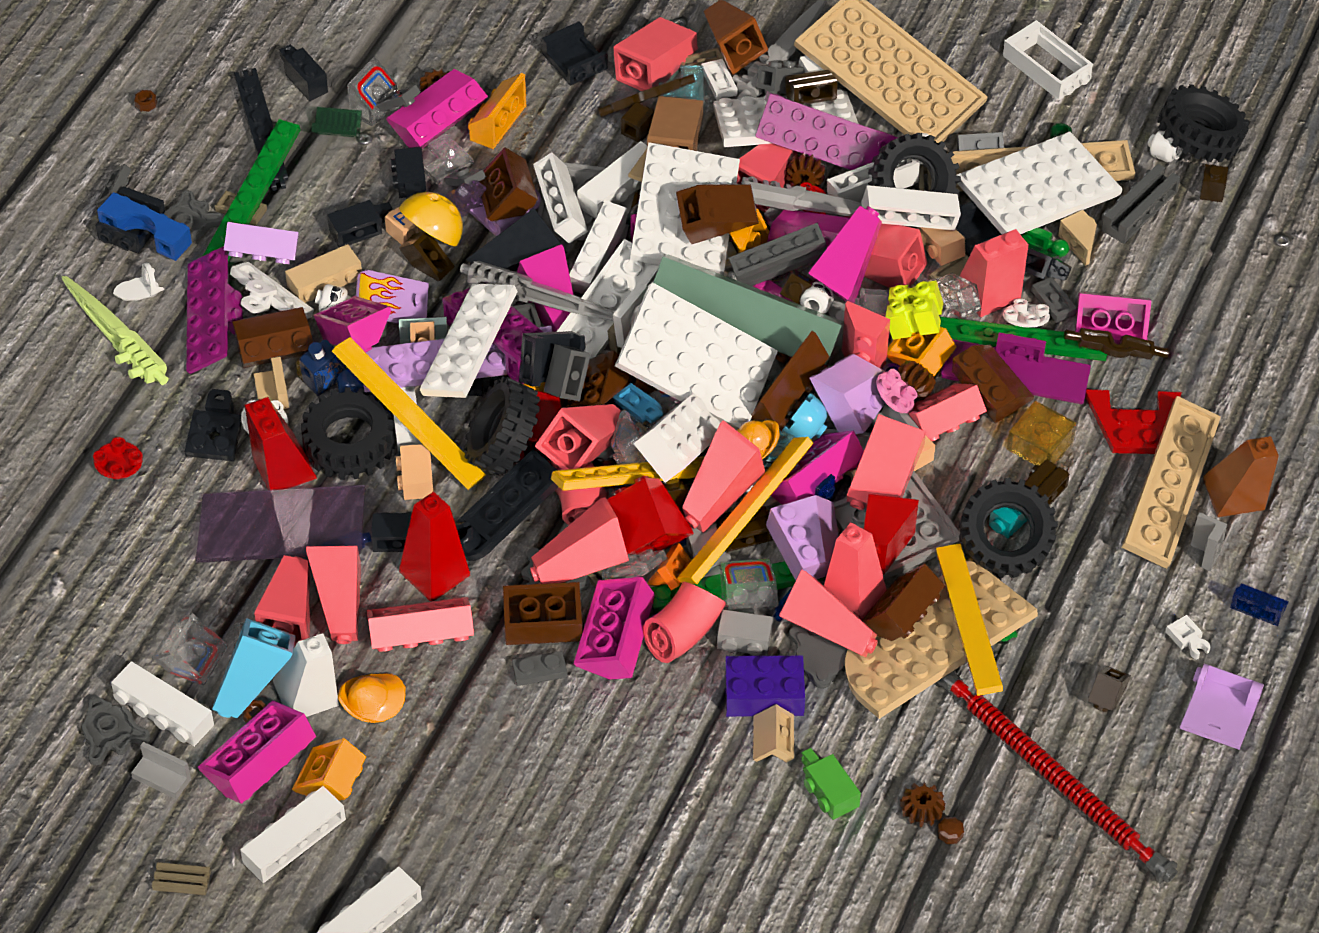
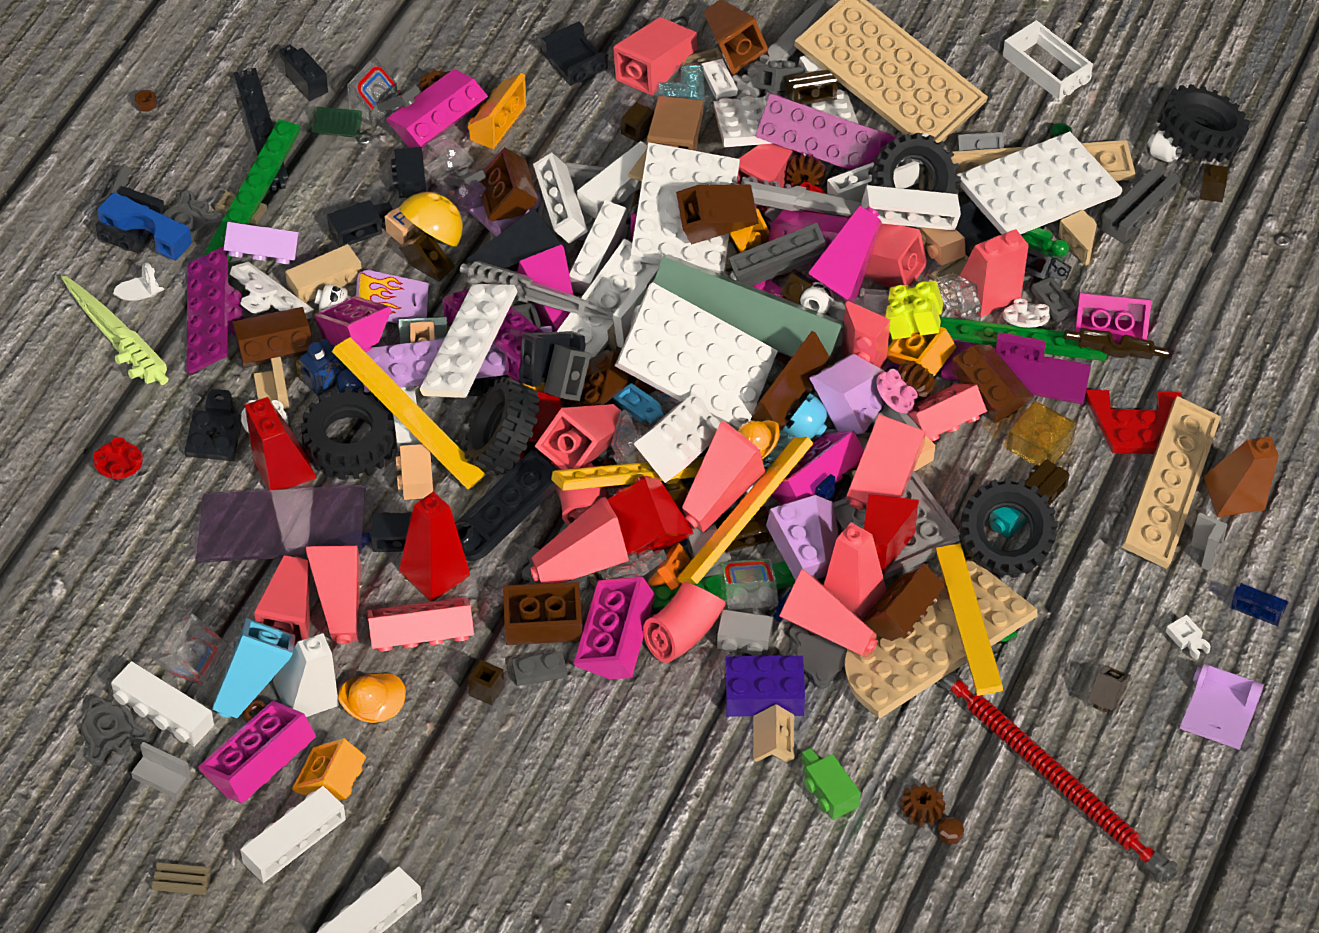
(486, 682): none -> dark brown brick
(647, 94): dark brown piece -> none

